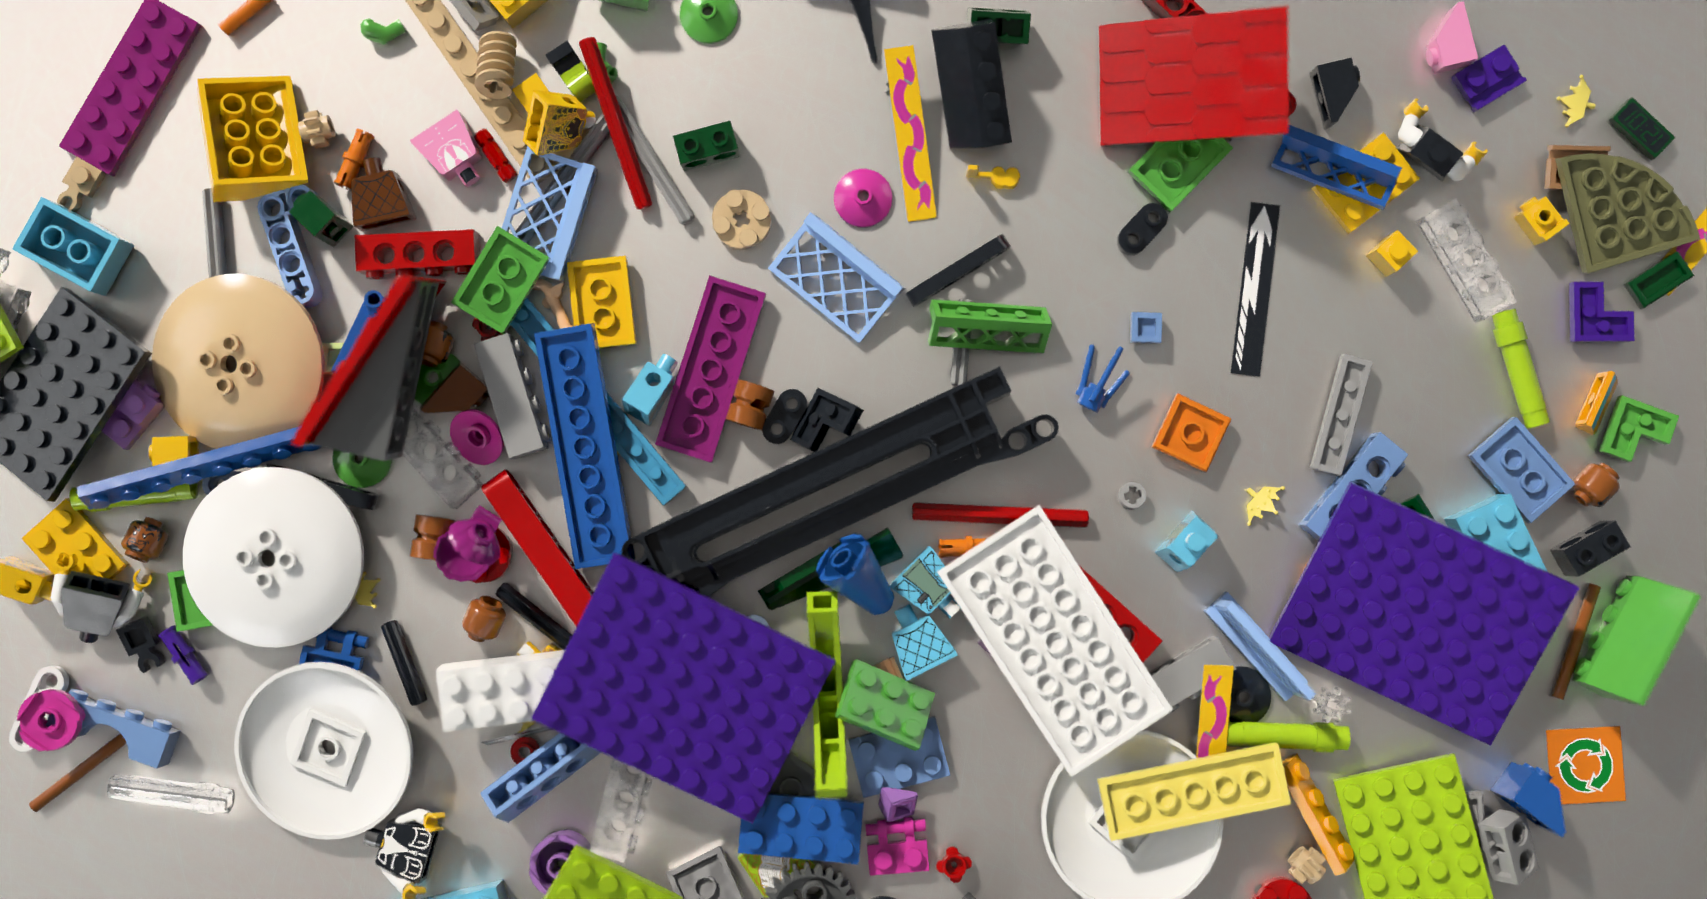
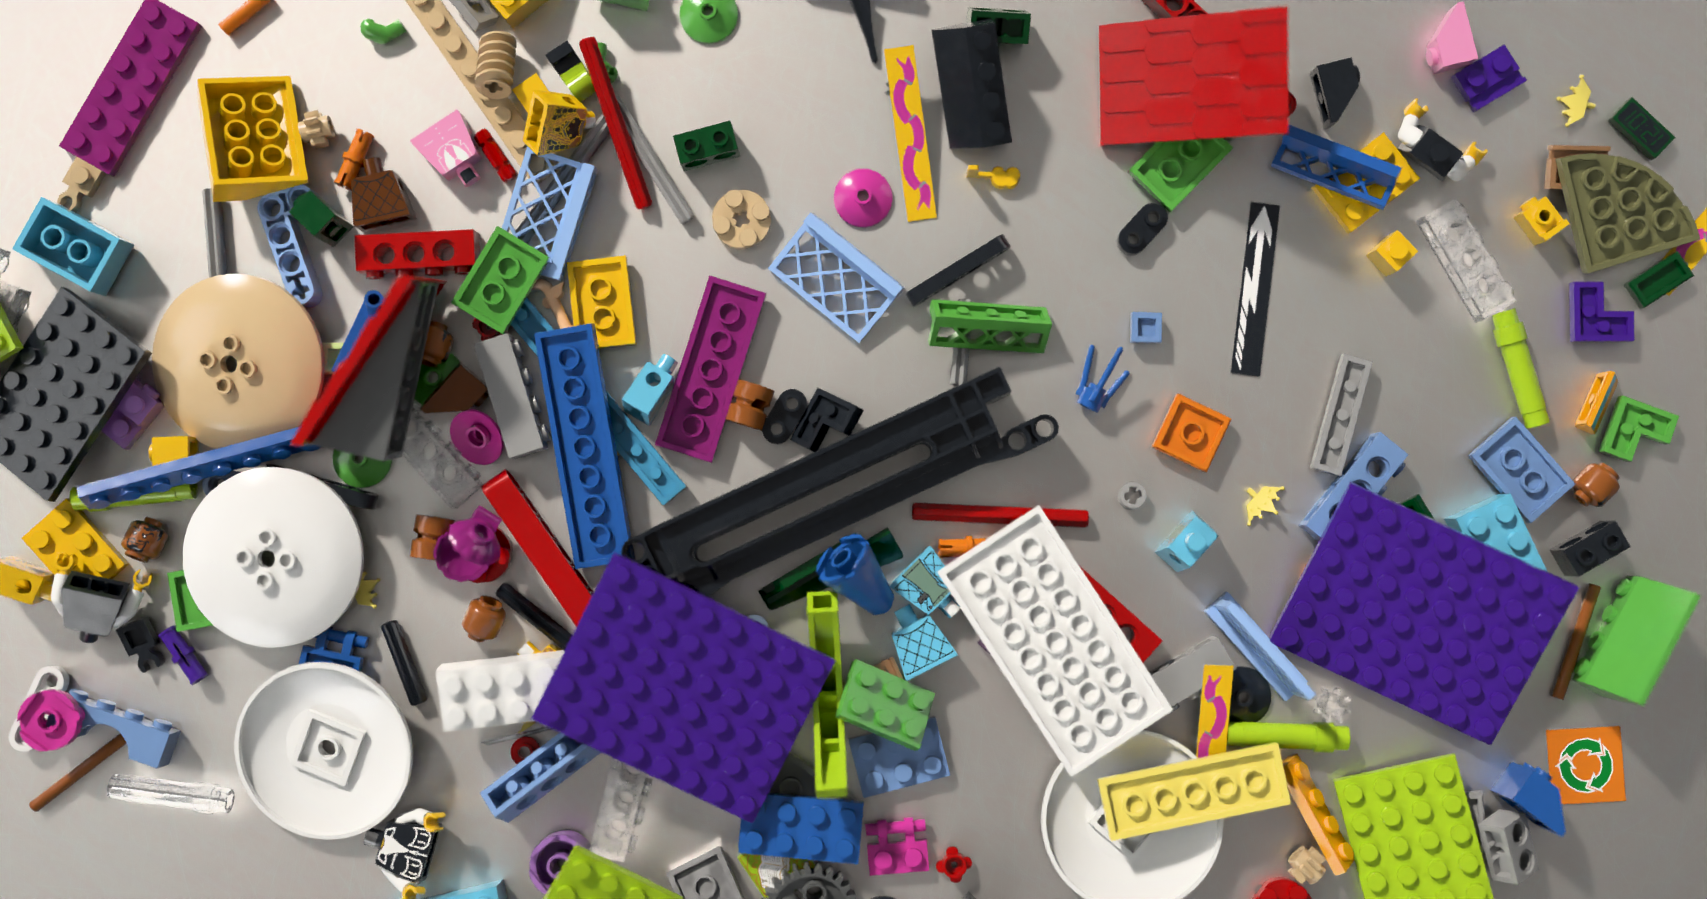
(897, 803): medium lavender slope -> none

